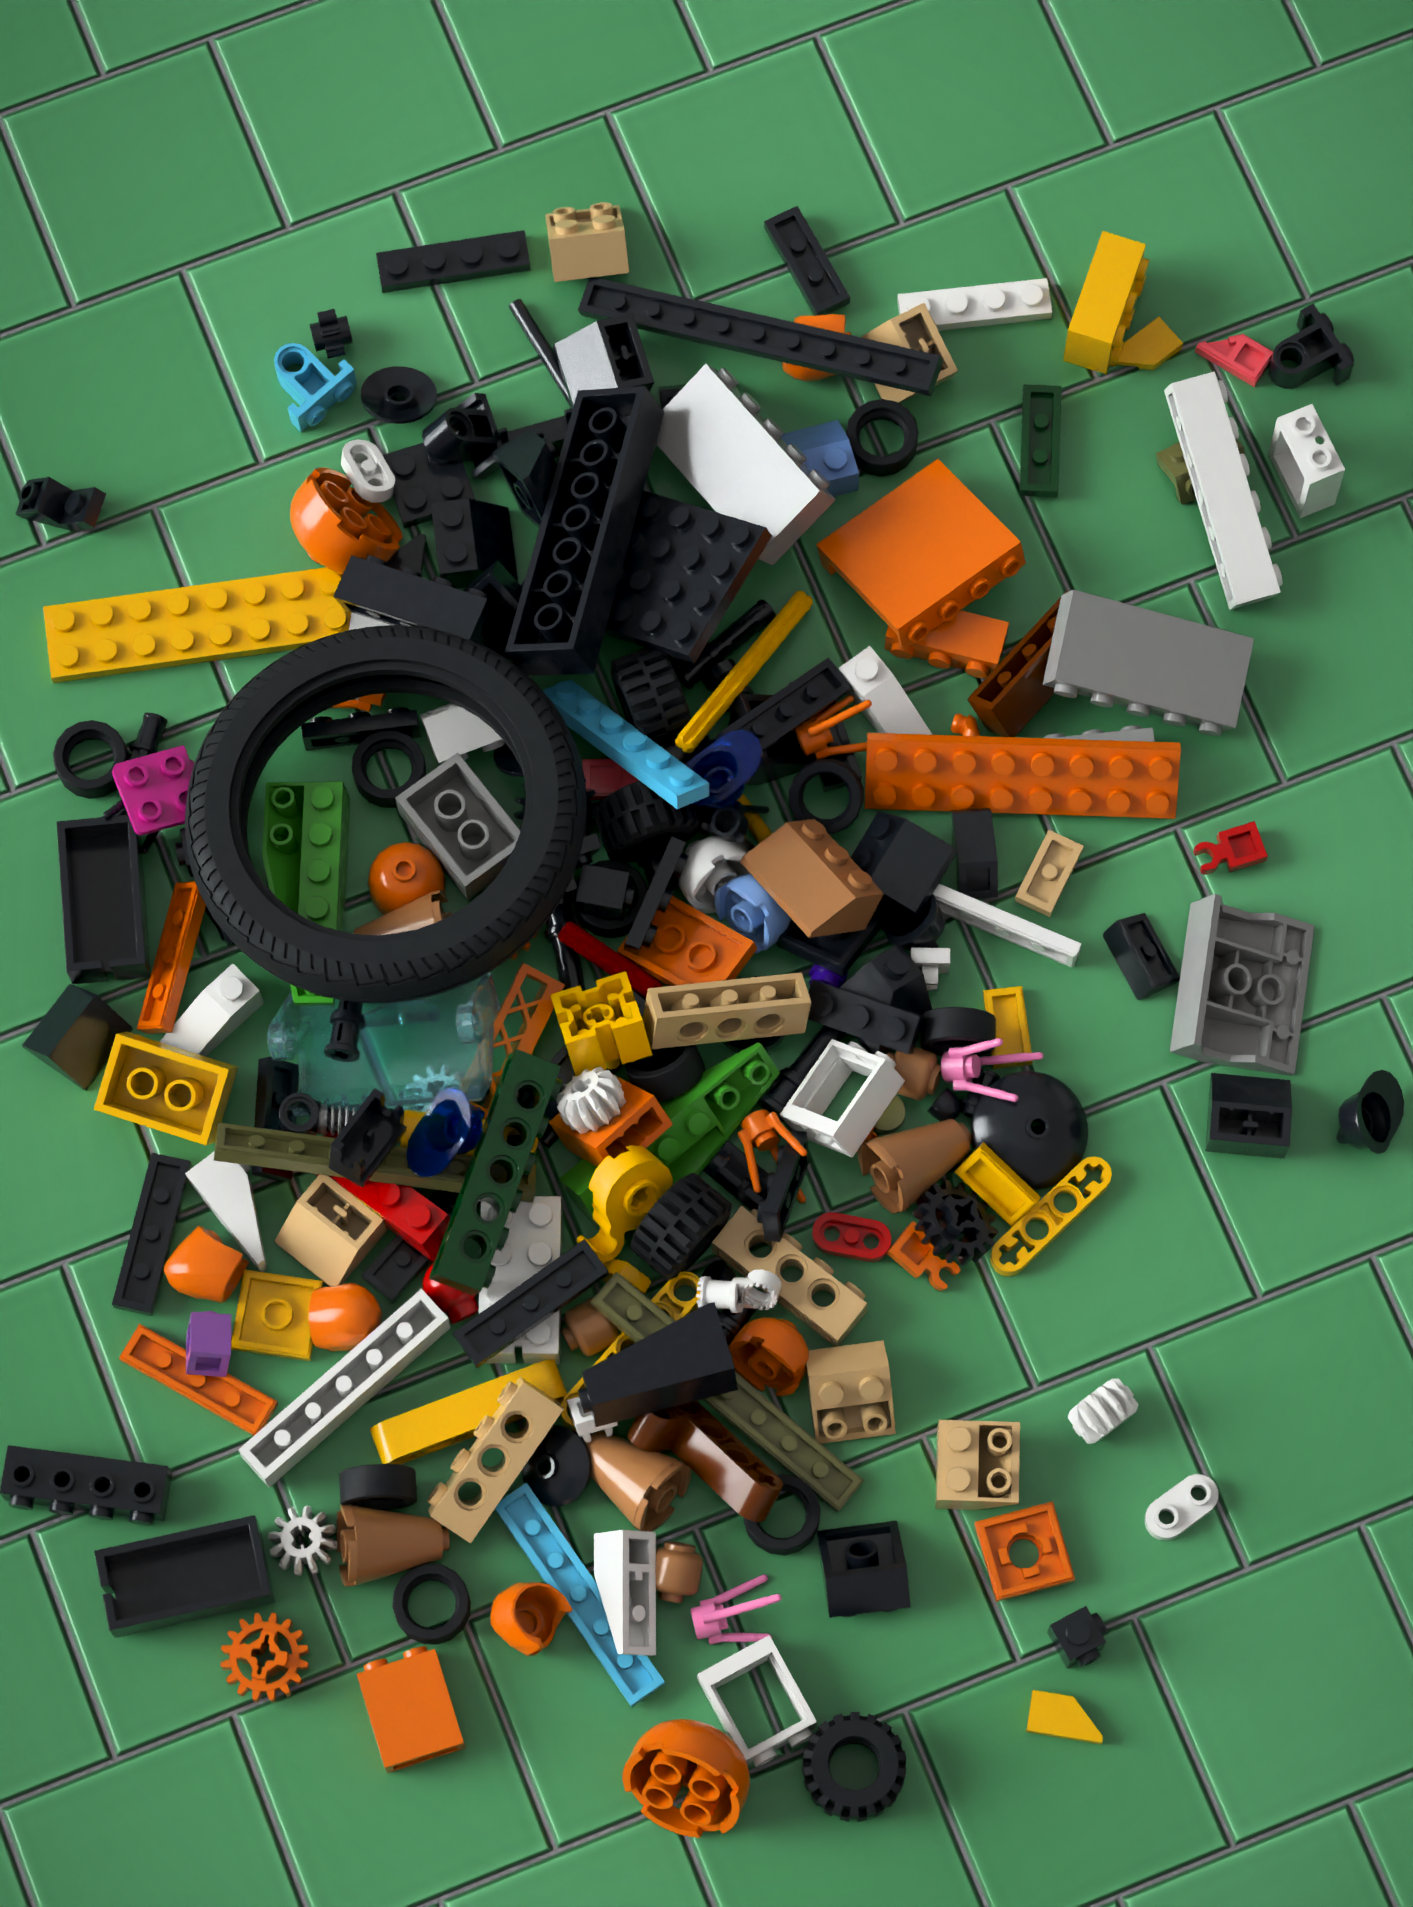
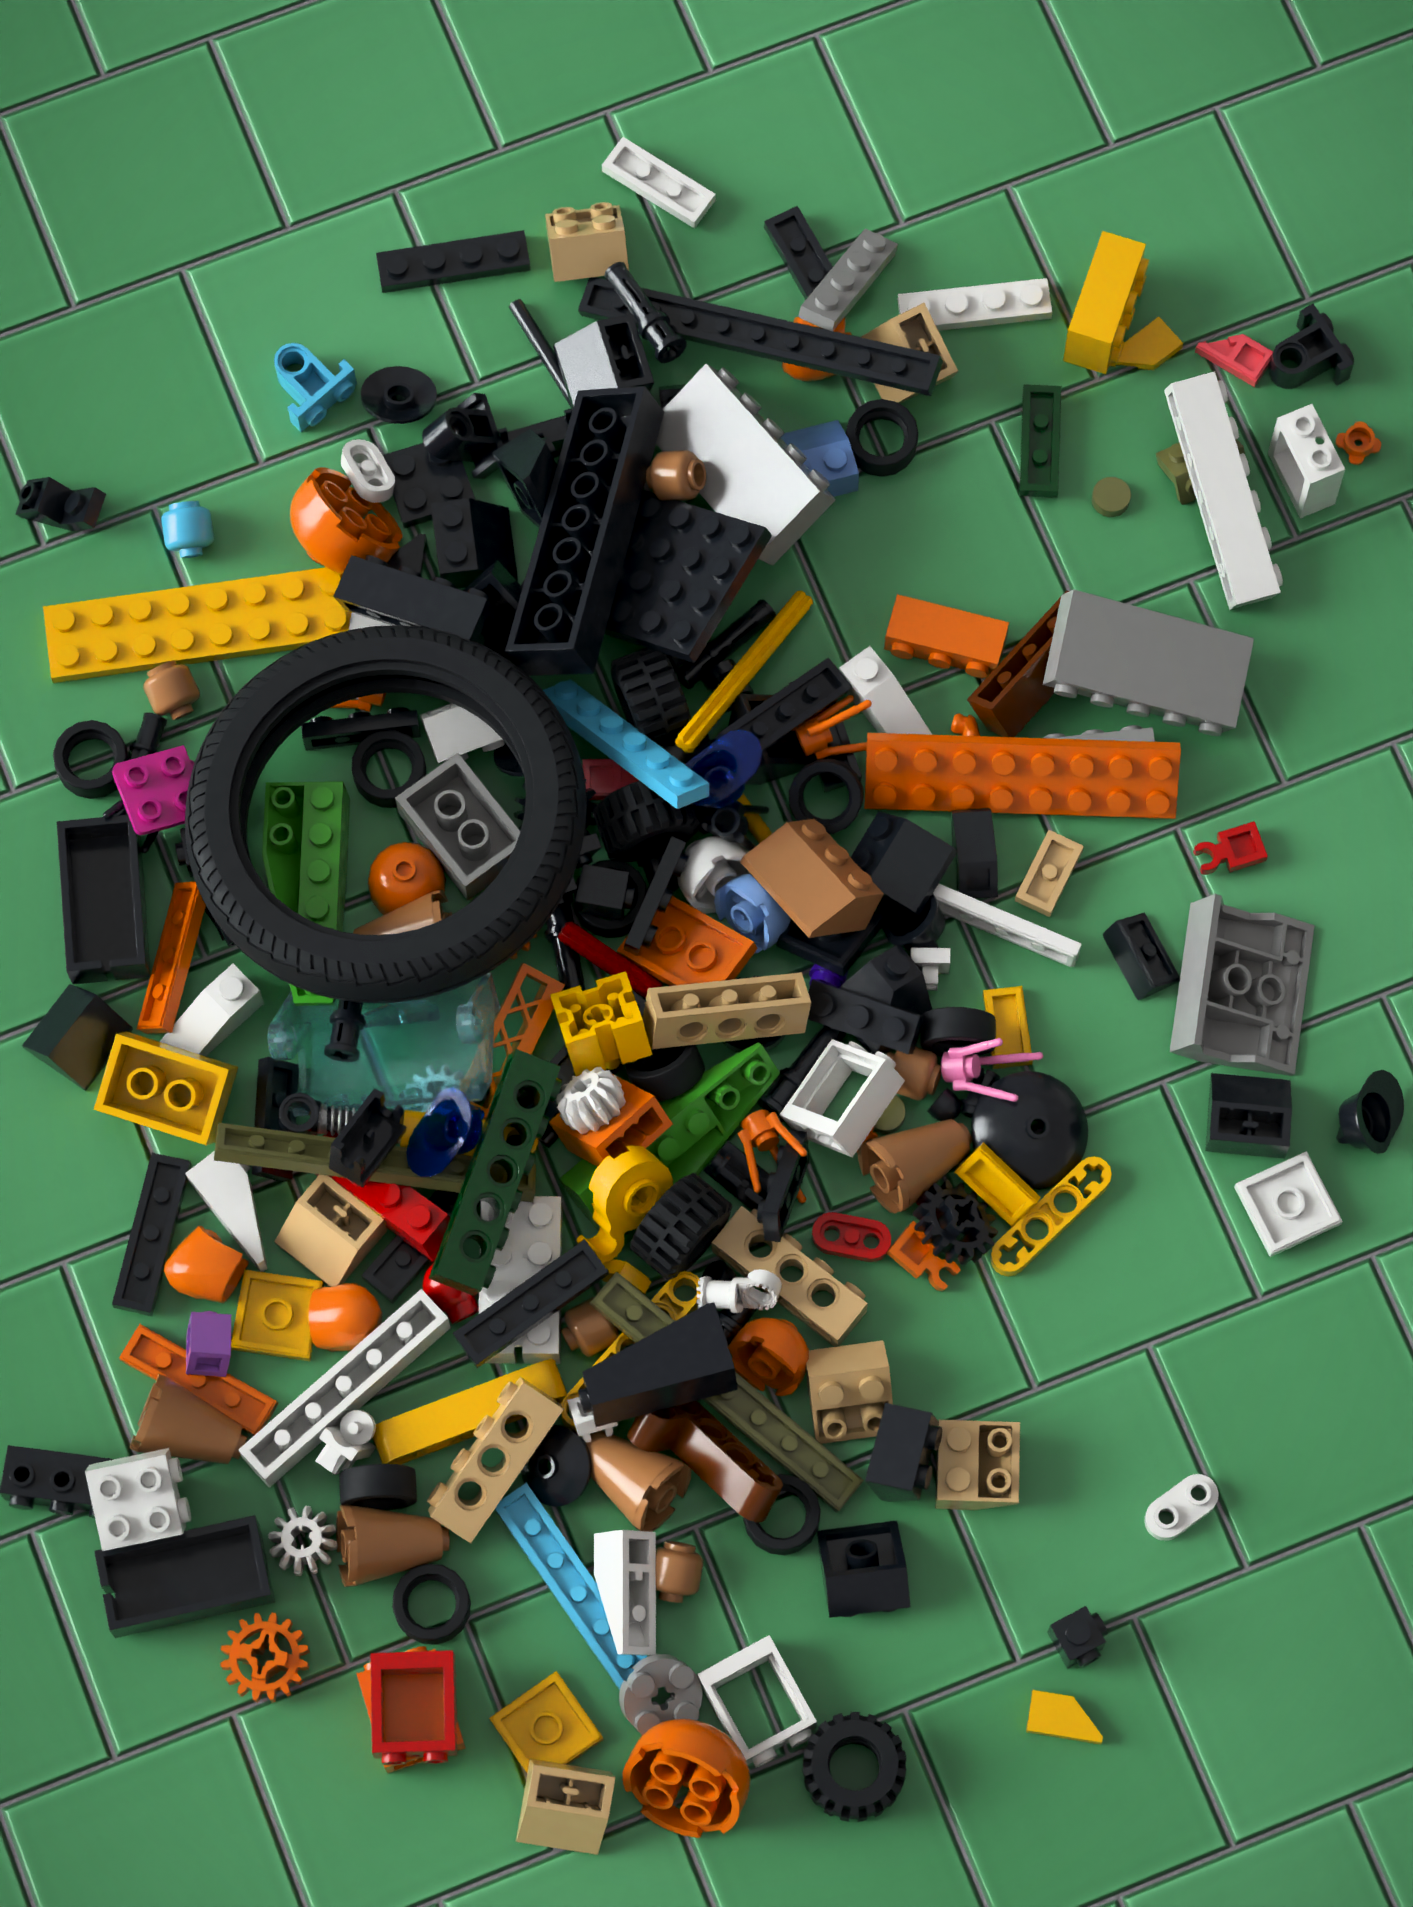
(137, 1499): none -> white brick
(171, 690): none -> medium nougat head
(186, 1426): none -> medium nougat cone
(187, 528): none -> medium azure head
(331, 333): black gear -> none
(347, 1441): none -> white hips
(410, 1664): none -> red window
(528, 1615): orange piece -> none
(546, 1724): none -> yellow tile
(565, 1806): none -> tan slope
(643, 1684): none -> light grey plate
(653, 324): none -> black pin
(658, 182): none -> white plate
(676, 475): none -> medium nougat head
(712, 1617): bright pink plant -> none
(848, 280): none -> light grey plate
(903, 1453): none -> black slope
(923, 553): orange panel -> none
(1034, 1524): orange piece -> none
(1103, 1411): white gear -> none
(1111, 497): none -> olive tile
(1288, 1204): none -> white plate
(1363, 433): none -> orange plate

